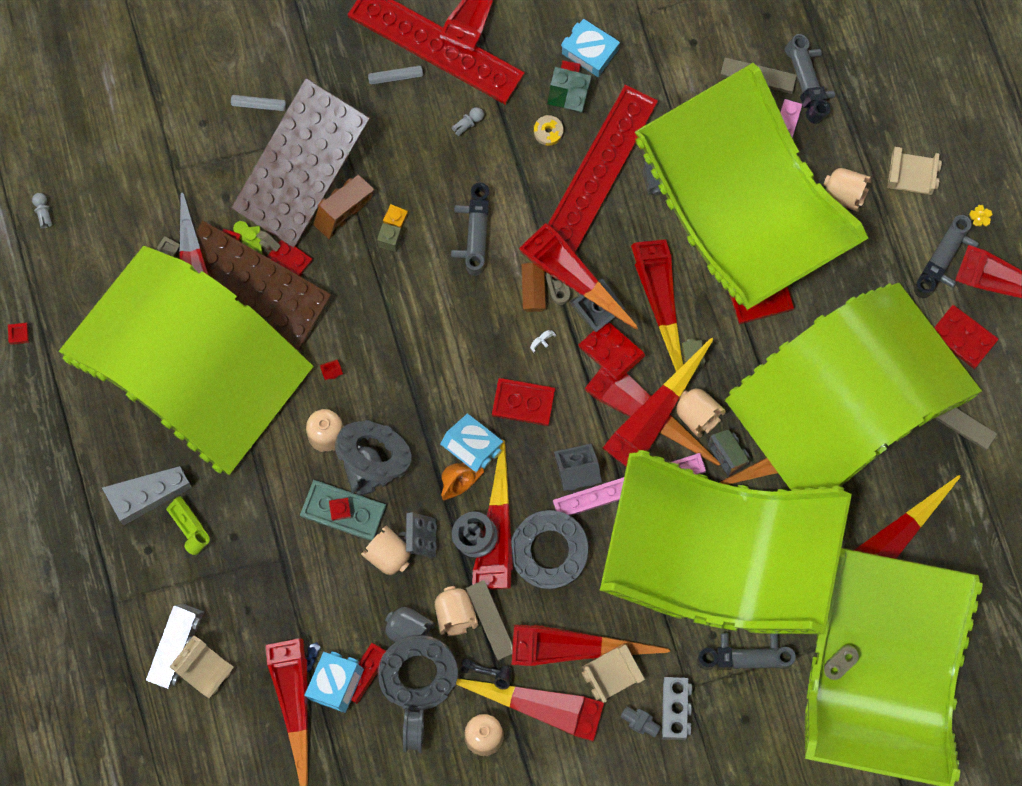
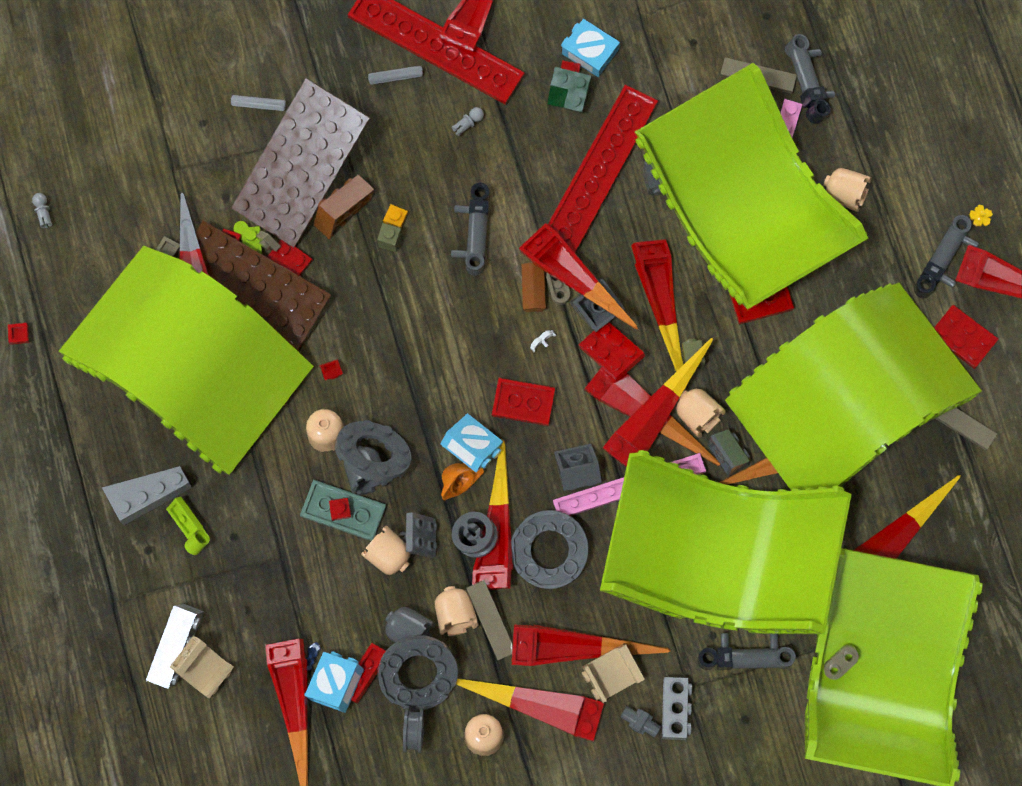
(502, 676): black brick -> none
(548, 122): piece -> none
(913, 172): tan panel -> none

